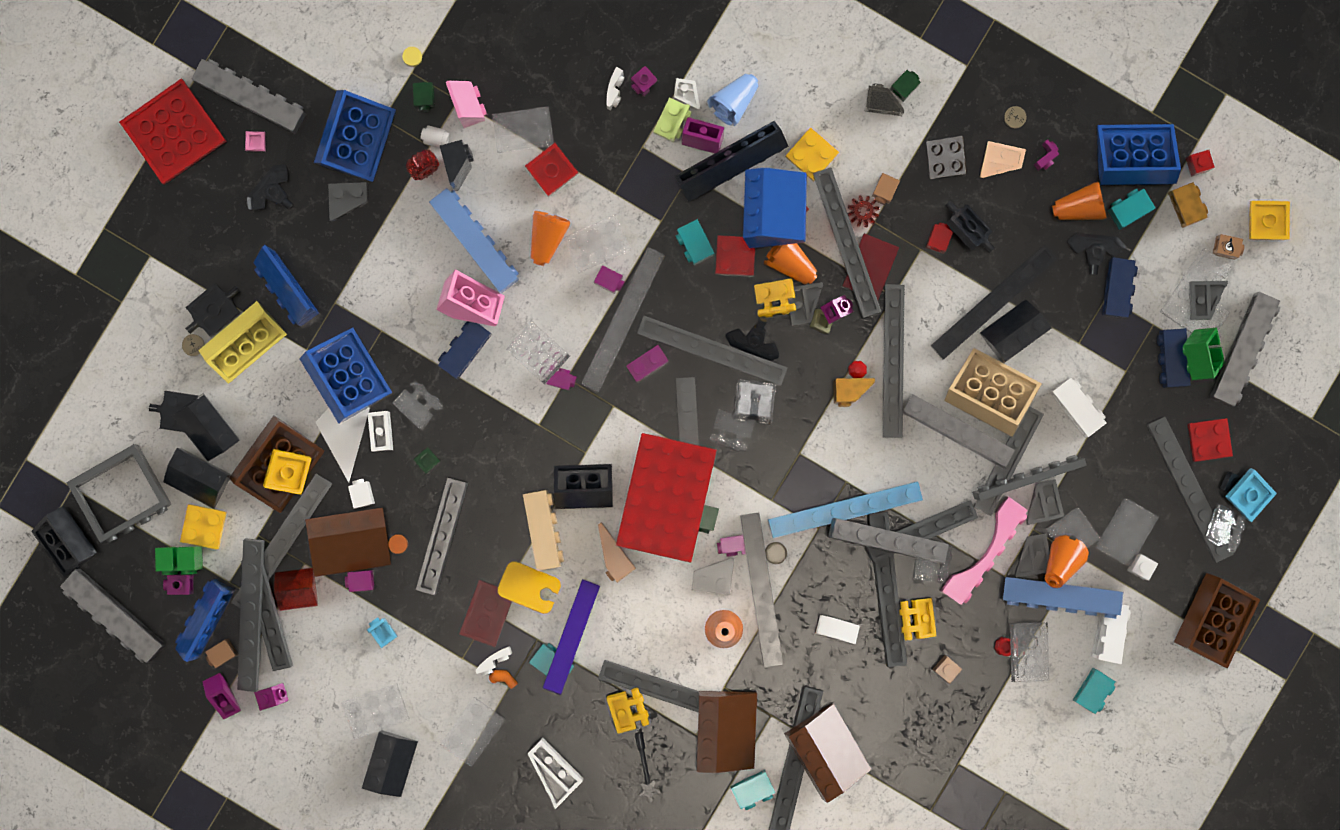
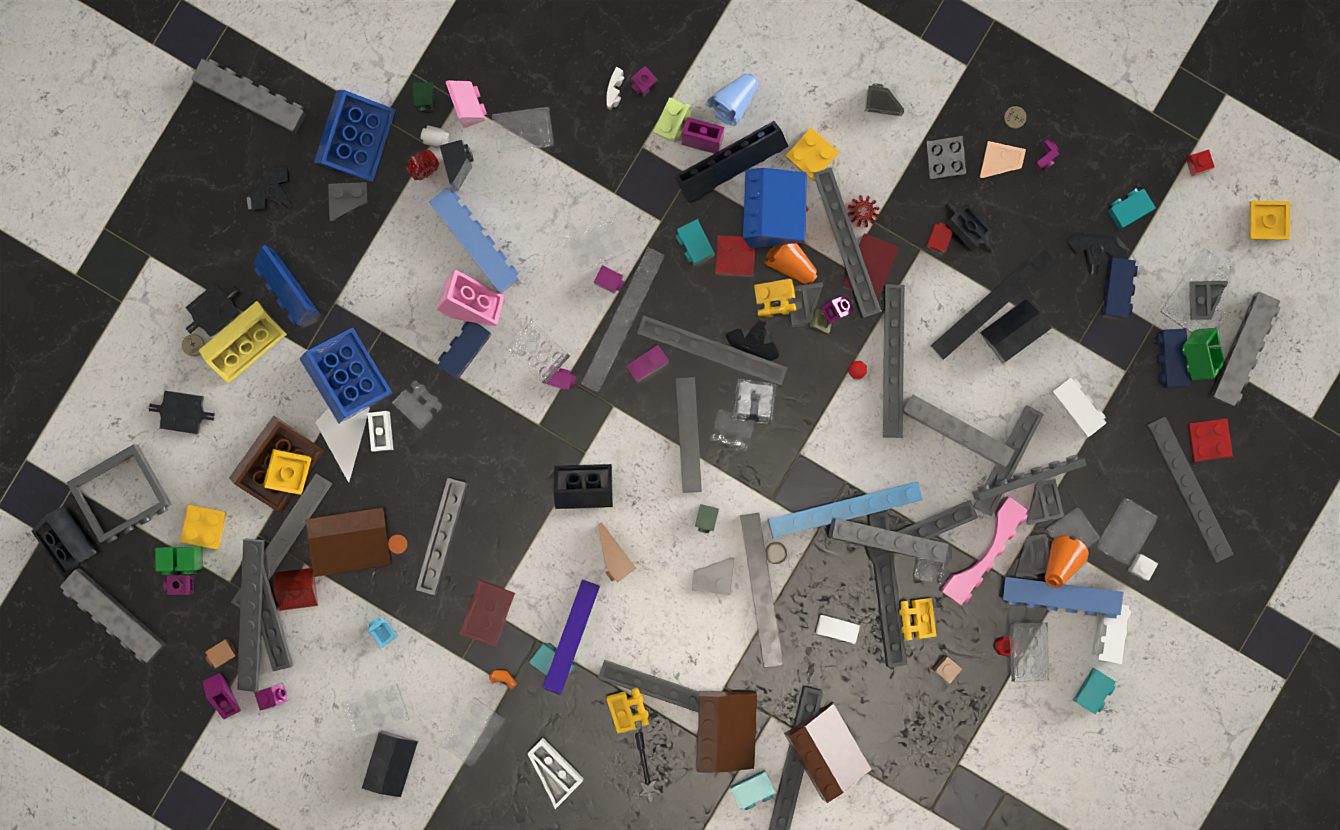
(172, 131): red plate -> none
(196, 477): black slope -> none
(204, 620): blue slope -> none
(205, 427): black slope -> none
(255, 141): bright pink tile -> none
(360, 581): magenta brick -> none
(361, 494): white brick -> none
(412, 56): light yellow tile -> none
(427, 460): dark green tile -> none
(487, 665): white slope -> none
(523, 586): yellow piece -> none
(542, 530): tan brick -> none
(546, 236): orange cone -> none
(551, 169): red plate -> none
(666, 497): red plate -> none
(687, 92): white piece -> none
(720, 620): orange cone -> none
(731, 545): brick -> none
(850, 390): pearl gold slope -> none
(885, 189): medium nougat brick -> none
(905, 85): dark green brick -> none
(992, 392): tan slope -> none
(1081, 204): orange cone -> none
(1137, 154): blue slope -> none
(1188, 204): pearl gold brick -> none
(1217, 620): reddish brown slope -> none
(1220, 527): clear plate -> none
(1228, 247): medium nougat brick -> none
(1230, 481): black plate -> none
(1251, 495): medium azure plate -> none

